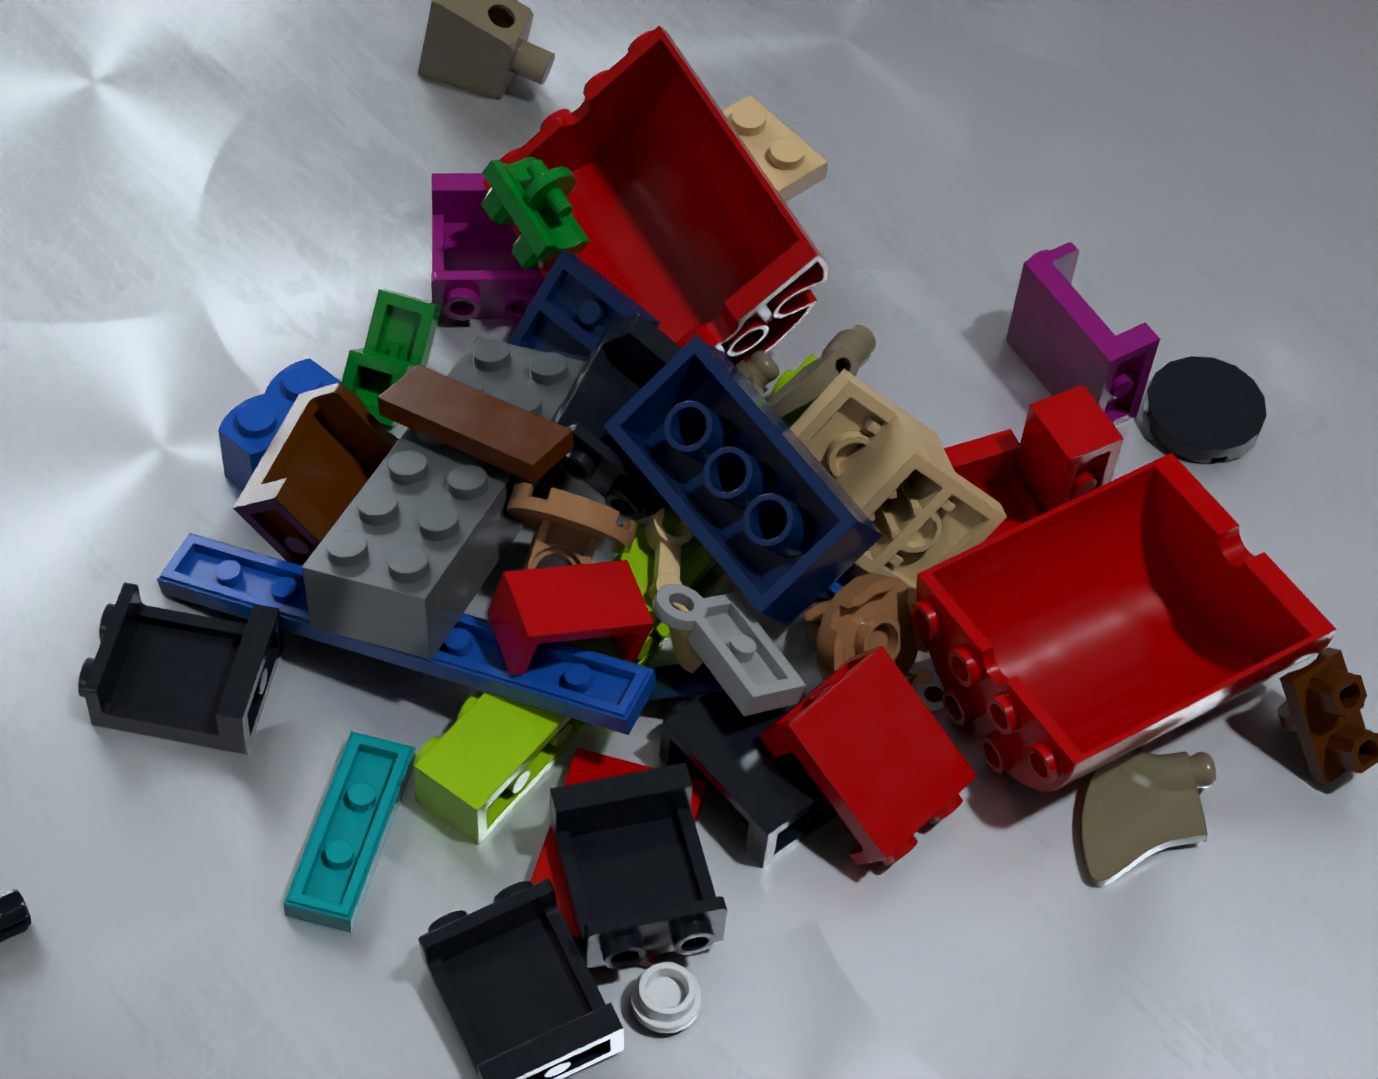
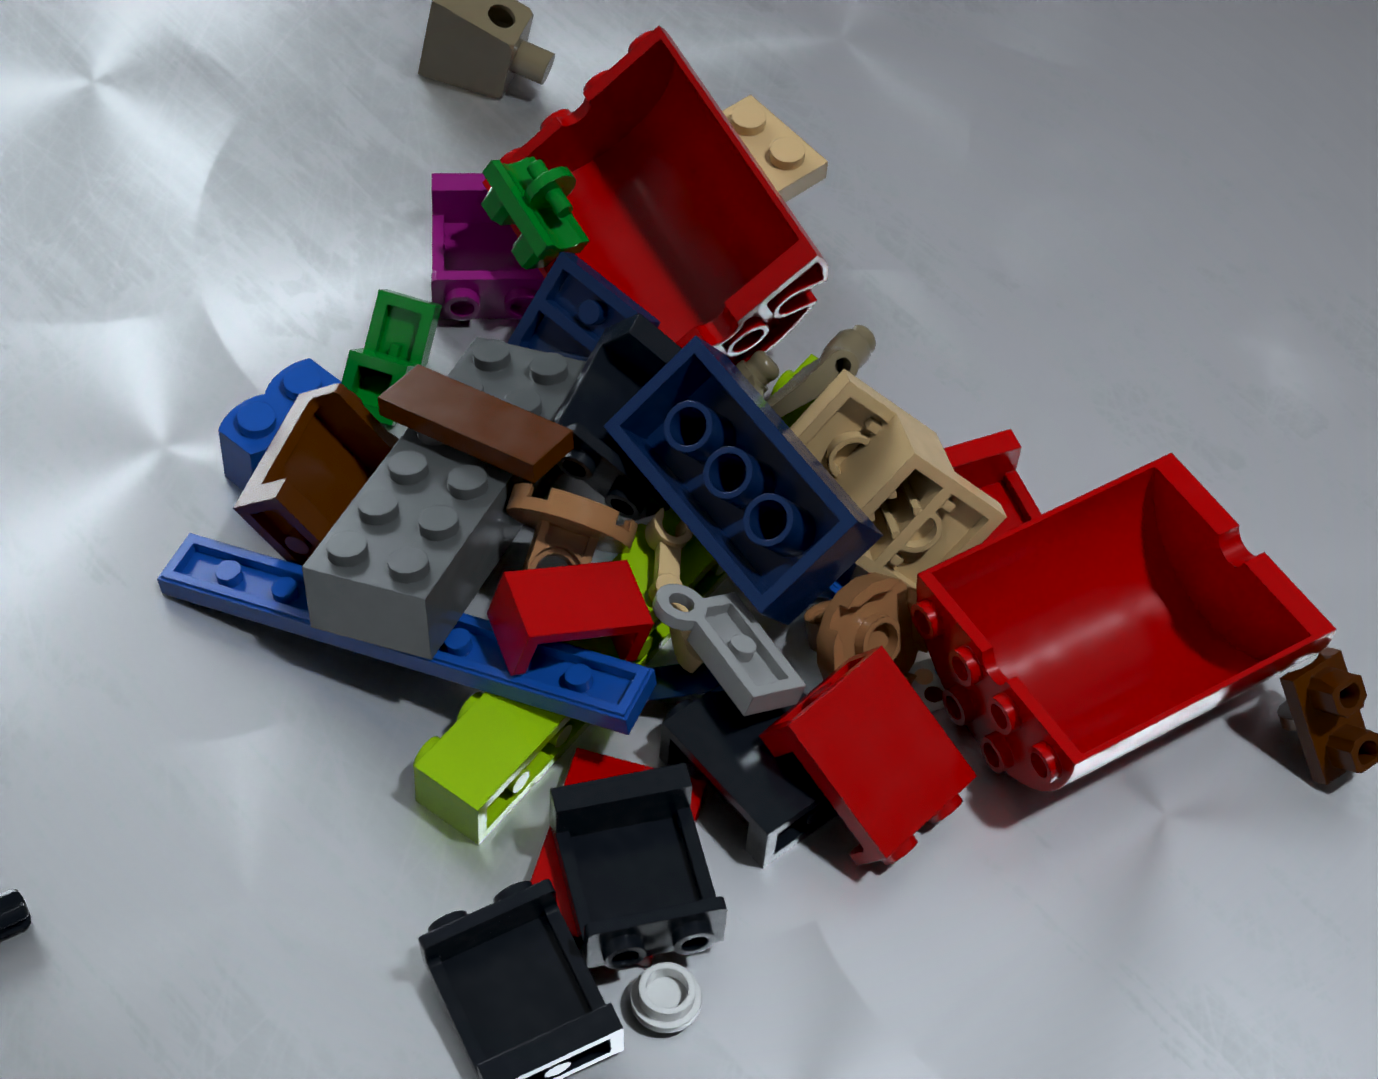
(181, 673): black panel -> none
(350, 832): teal tile -> none
(1067, 448): red panel -> none
(1070, 343): magenta panel -> none
(1142, 808): dark tan arm -> none
(1204, 409): black tile -> none

